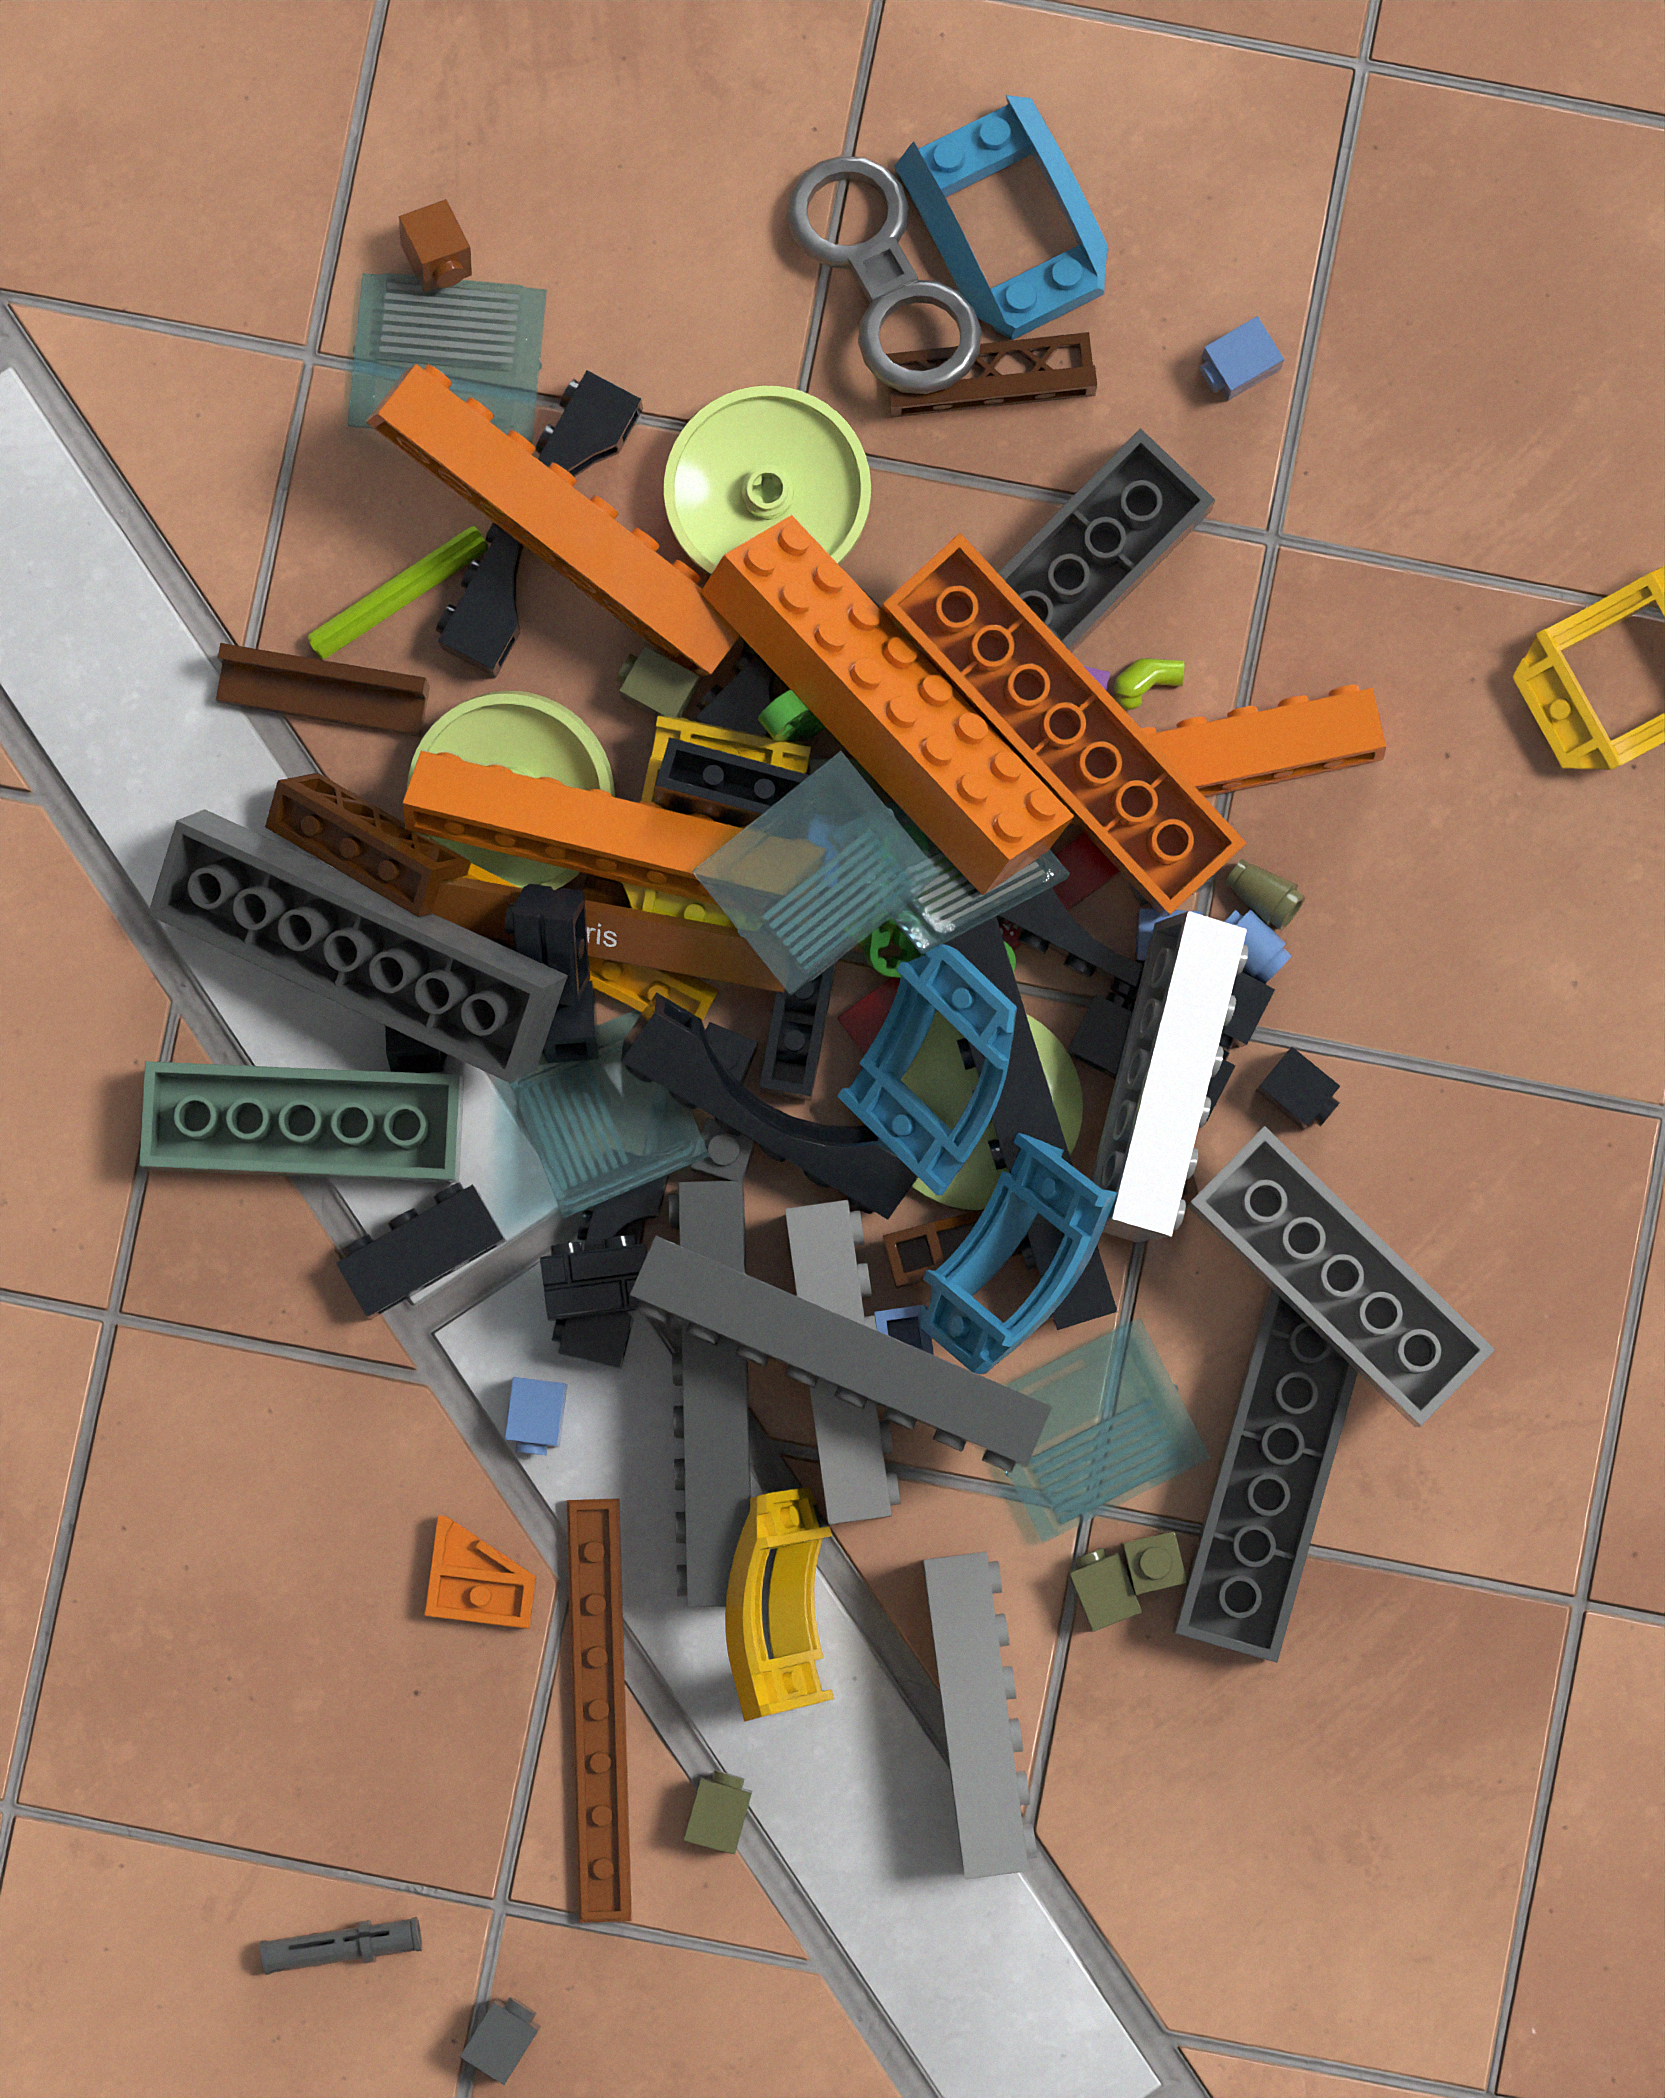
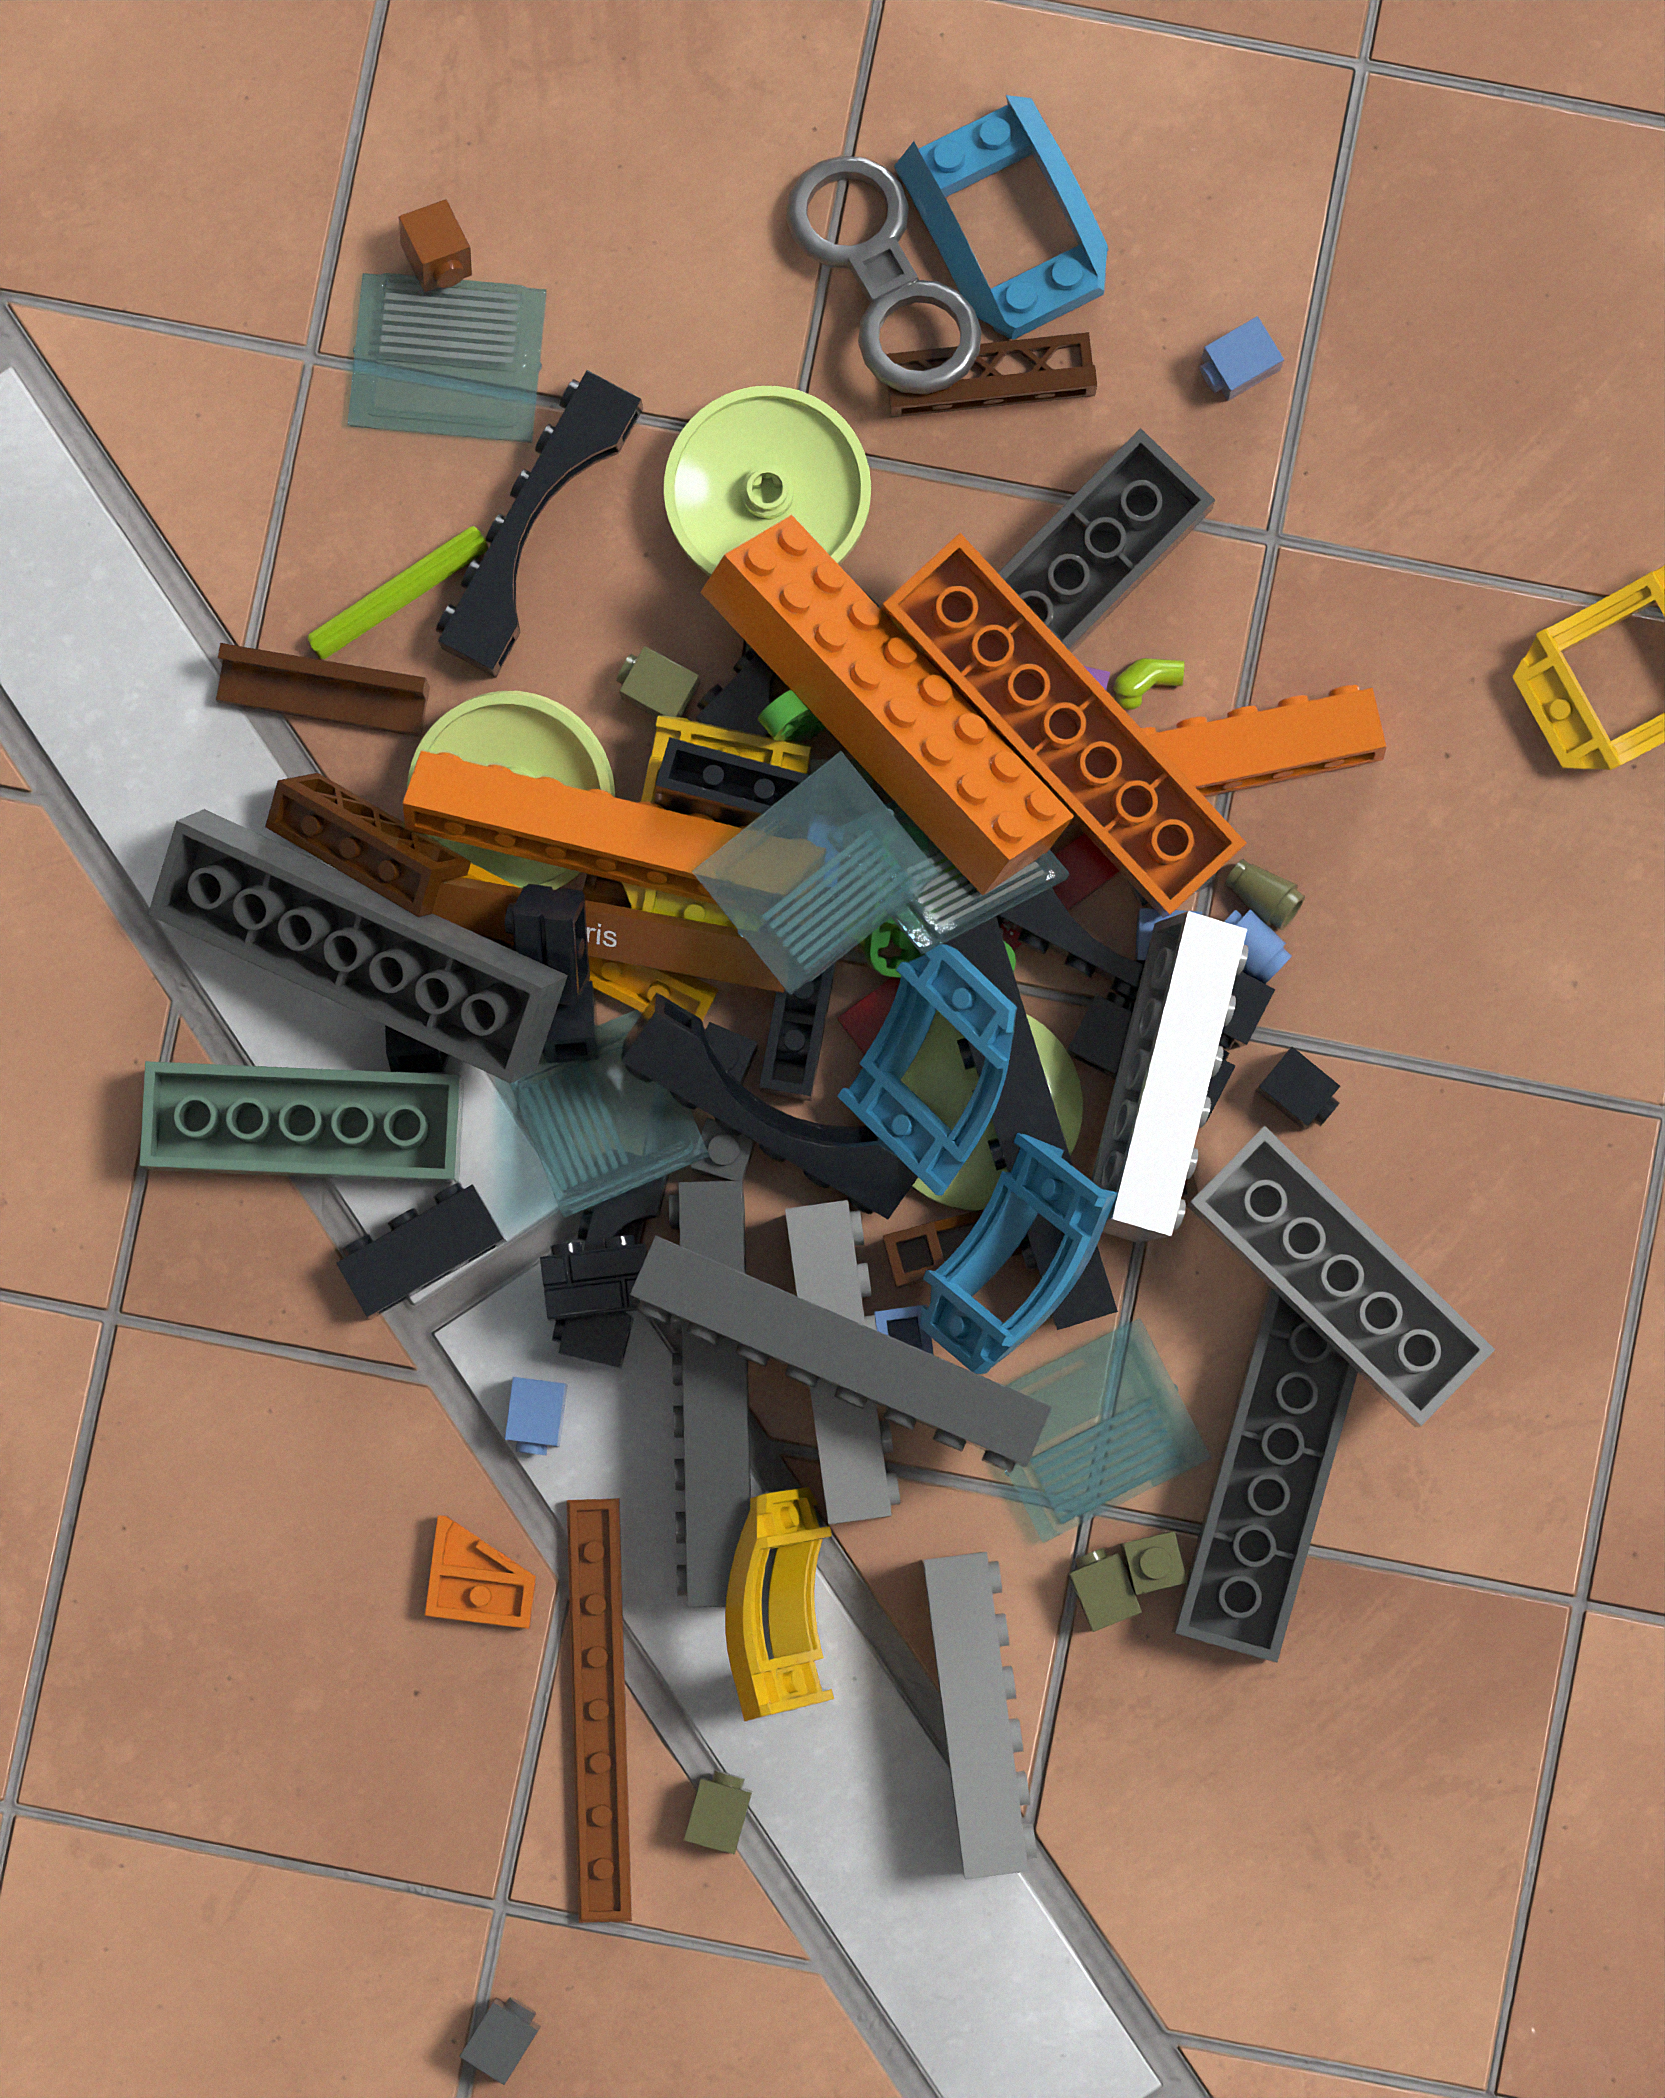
(342, 1945): dark grey pin -> none
(553, 518): orange brick -> none

